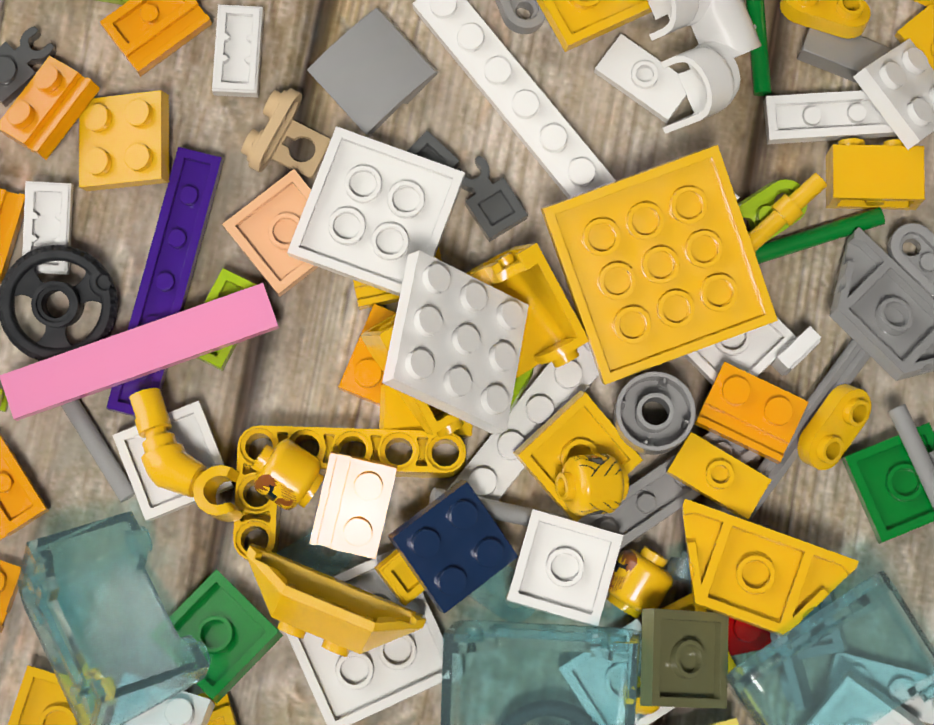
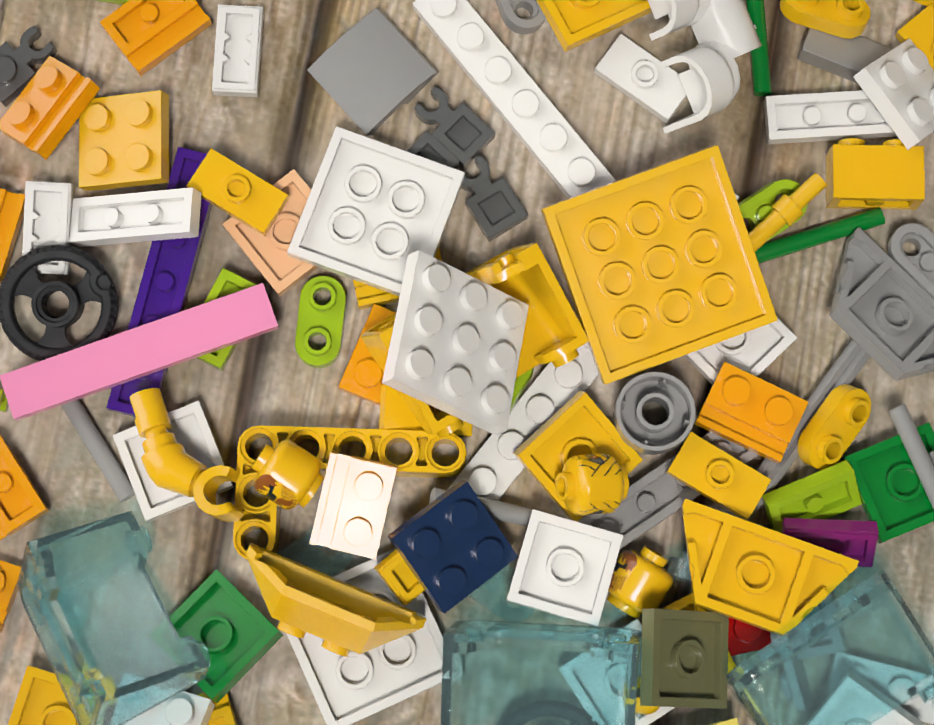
(135, 217): none -> white plate
(238, 192): none -> yellow plate
(268, 143): tan bracket -> none
(320, 320): none -> lime plate
(457, 131): none -> dark grey plate
(796, 351): white tile -> none
(814, 496): none -> lime plate
(843, 537): none -> magenta plate

